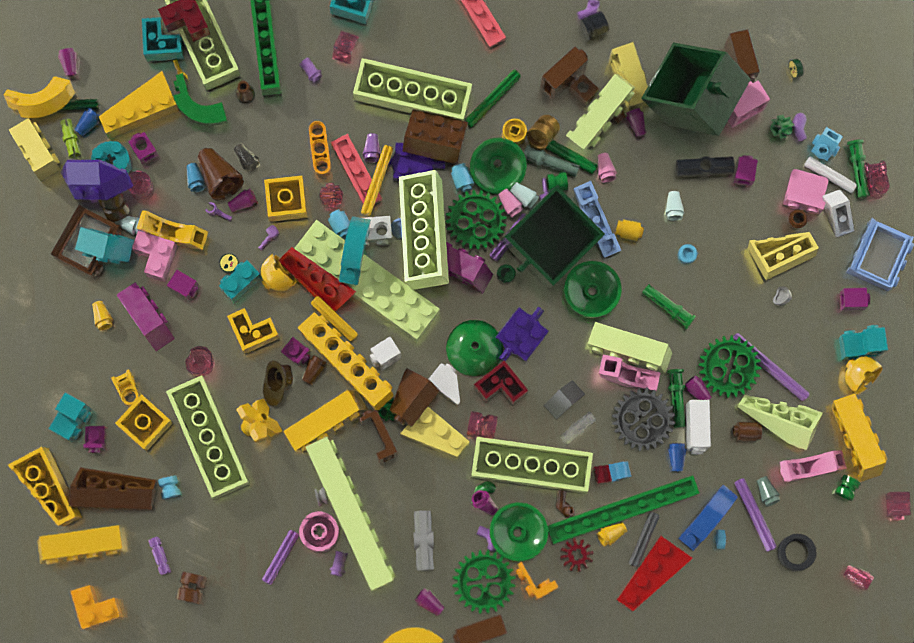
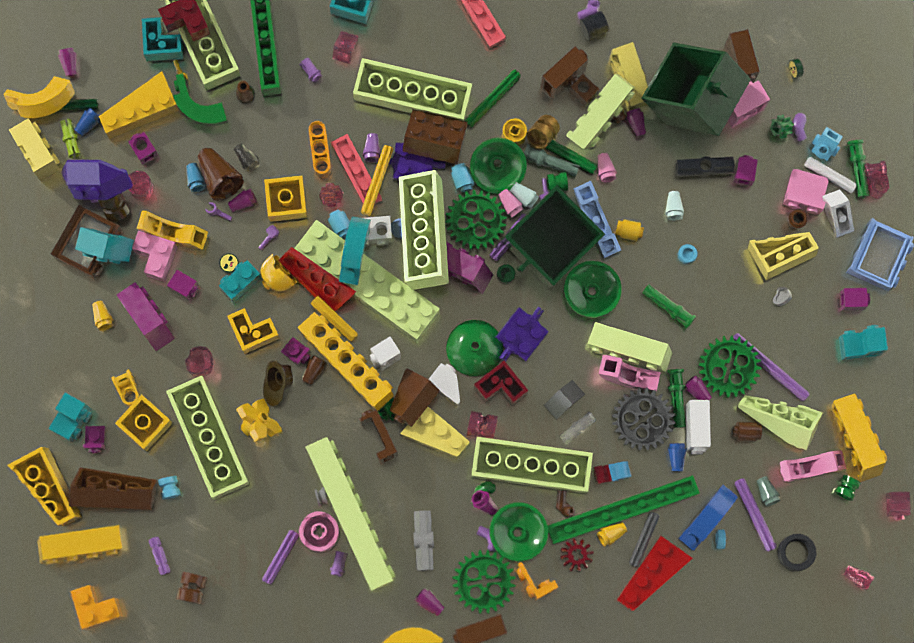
(113, 151): teal brick -> none
(129, 224): light aqua cone -> none
(325, 420): yellow wedge -> none
(861, 373): yellow cylinder -> none

